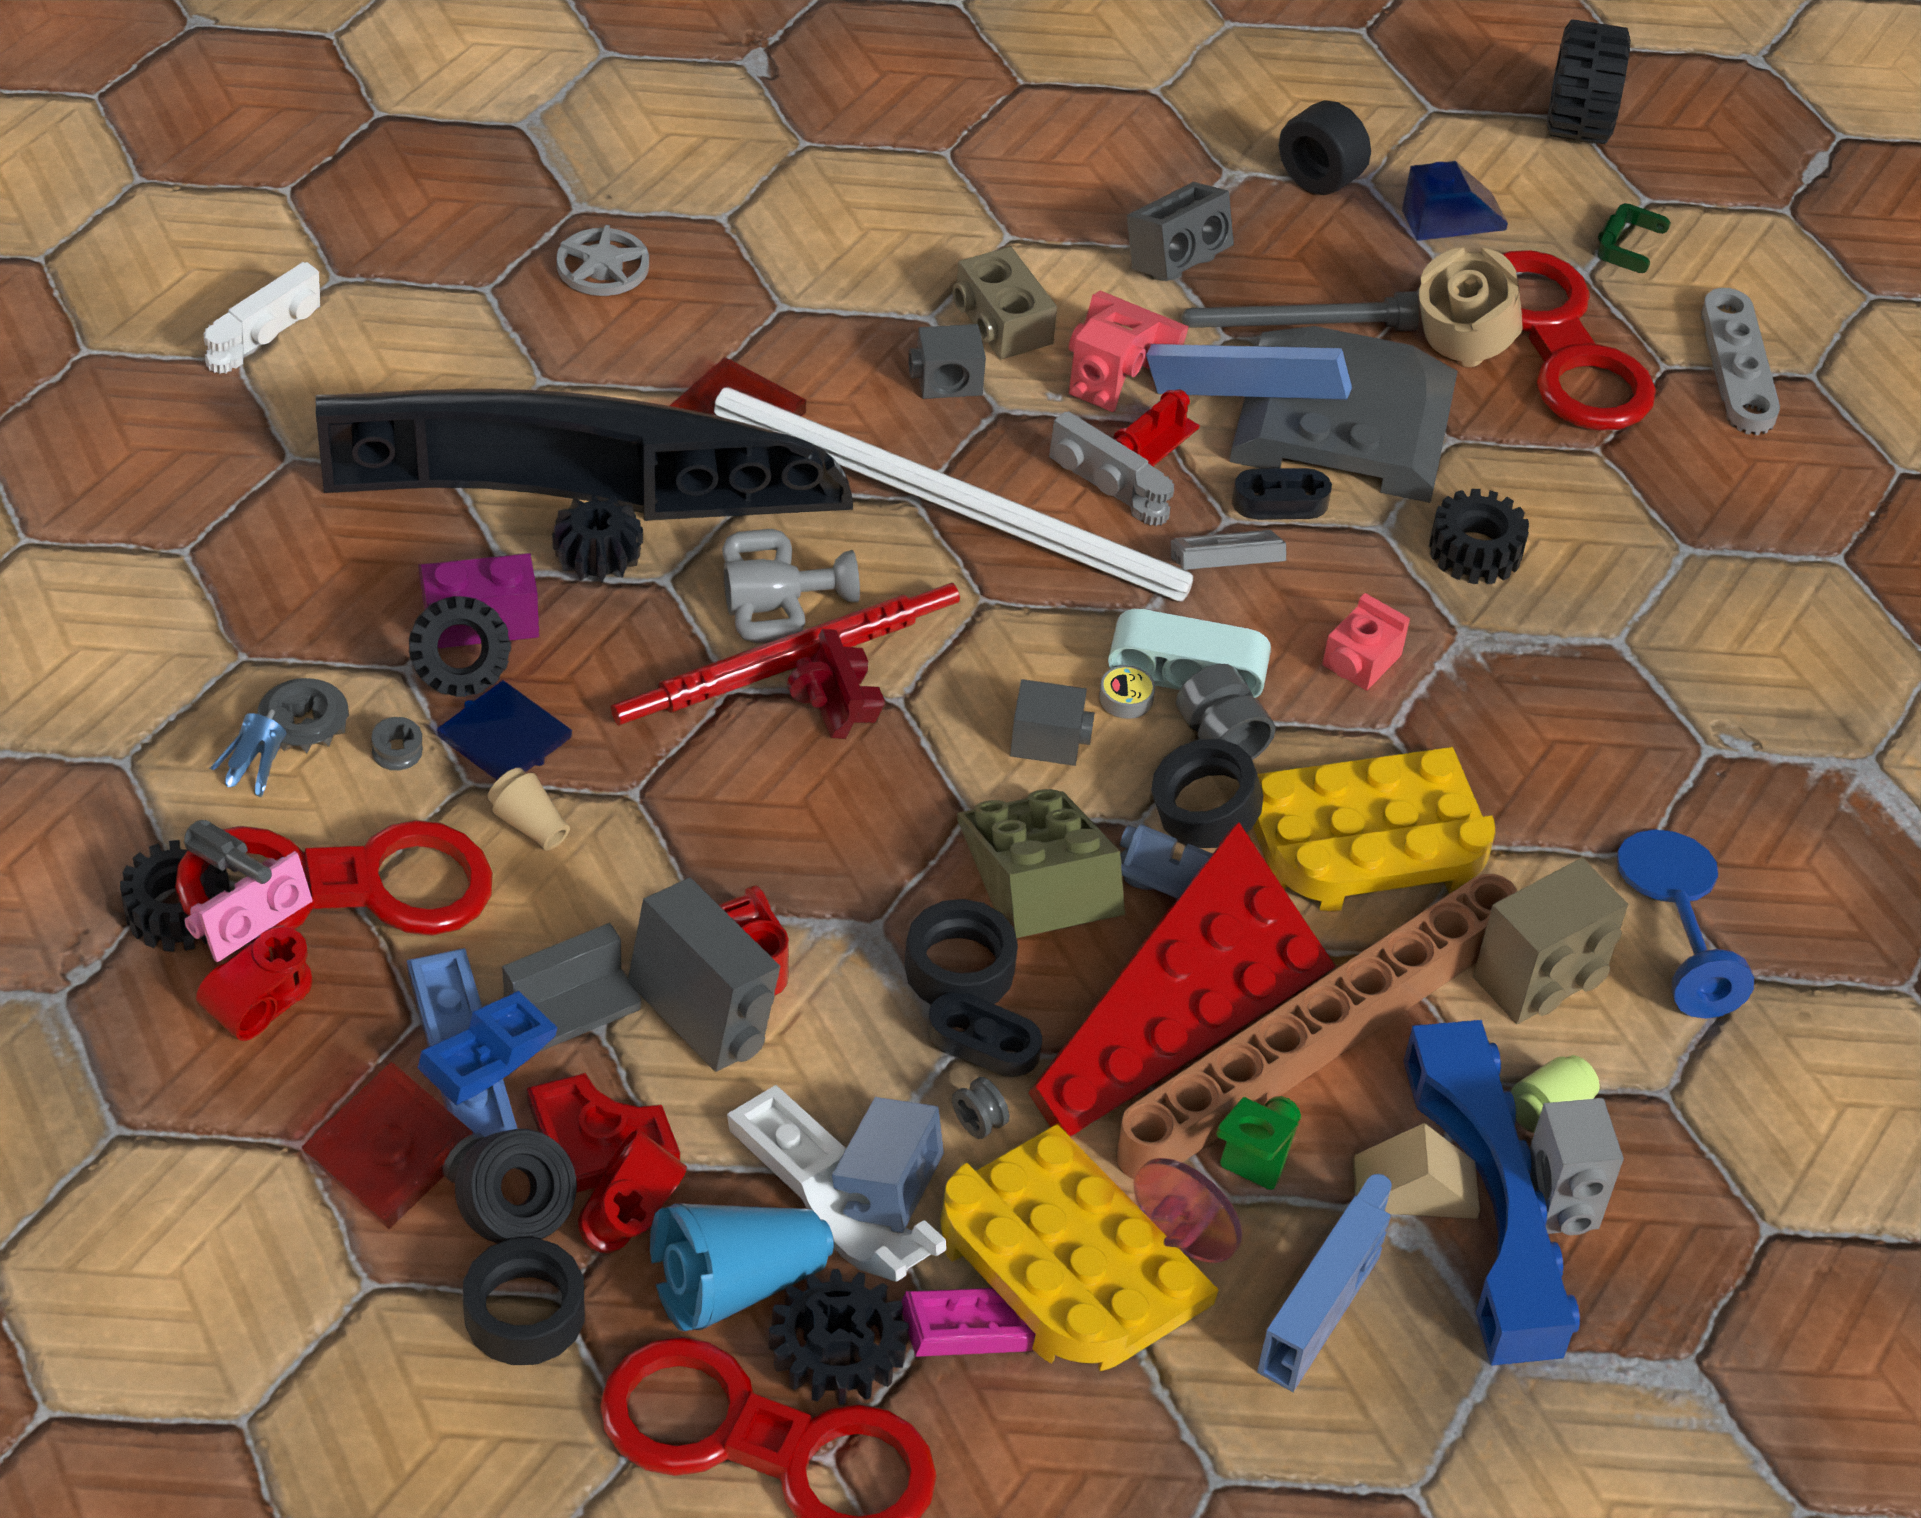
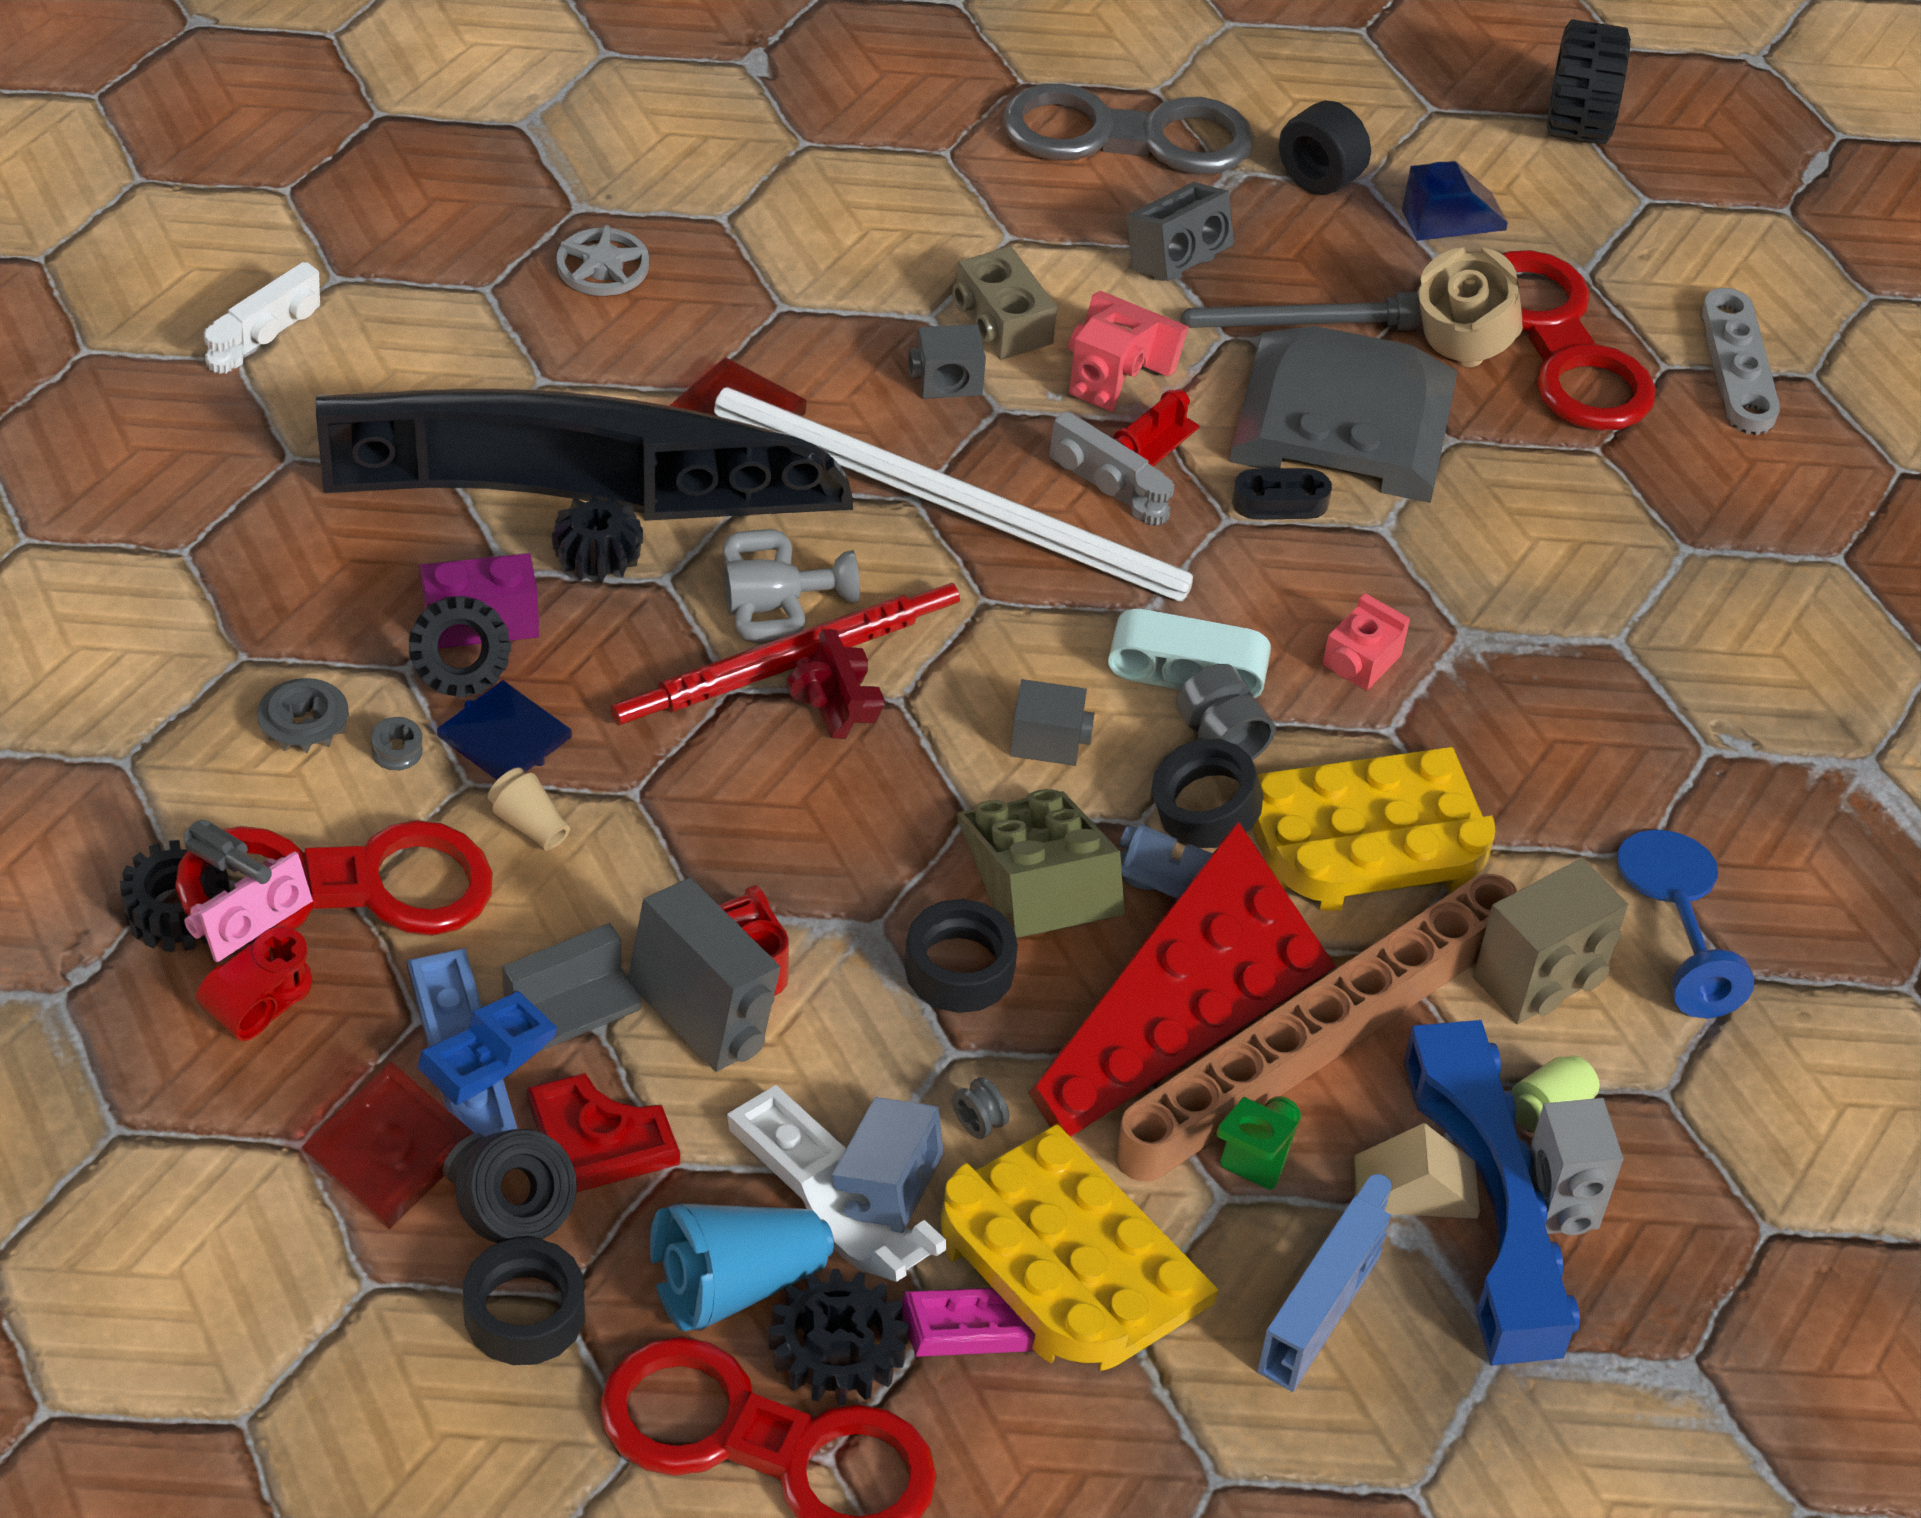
(256, 736): flat silver piece -> none
(629, 1193): red piece -> none
(987, 1034): black plate -> none
(1127, 691): tile -> none
(1128, 130): none -> flat silver bar
(1188, 1210): clear pink piece -> none
(1228, 549): light grey tile -> none
(1250, 371): medium blue tile -> none
(1476, 556): black tyre -> none
(1613, 227): dark green piece -> none

